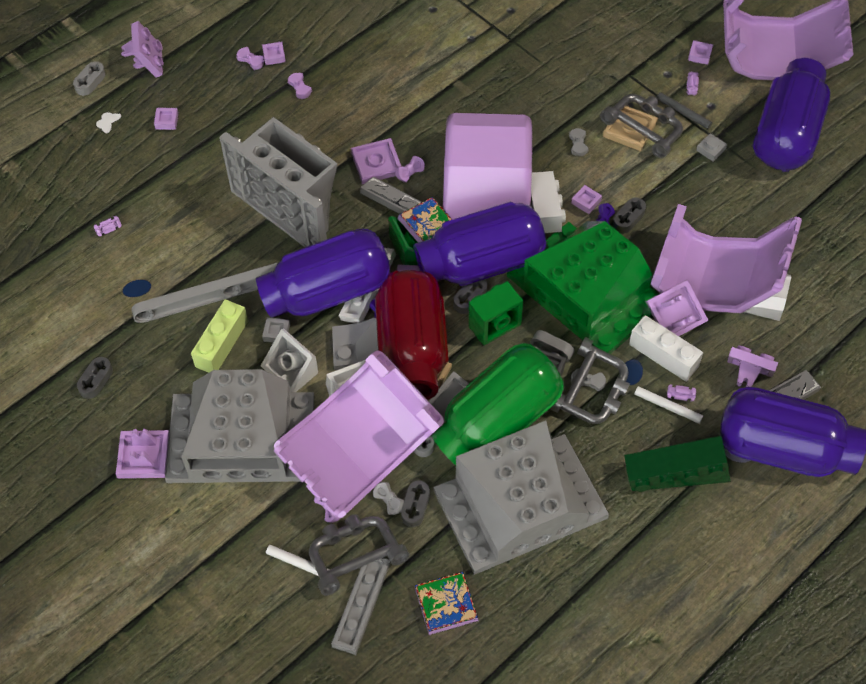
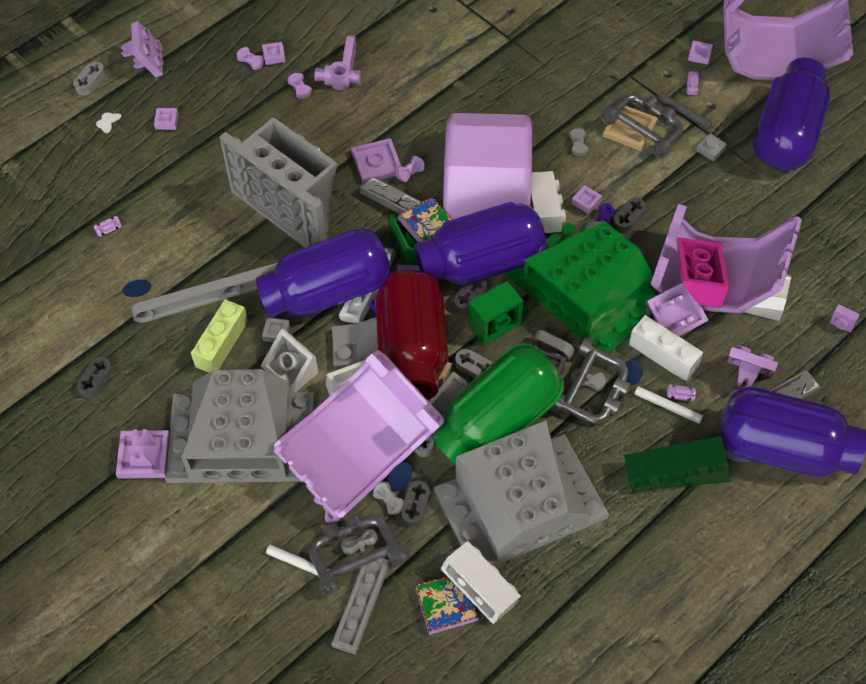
(341, 74): none -> lavender piece
(367, 538): none -> light grey piece
(400, 476): none -> dark blue sticker
(474, 366): none -> light grey beam
(480, 582): none -> white brick
(703, 271): none -> dark pink slope
(844, 318): none -> lavender plate

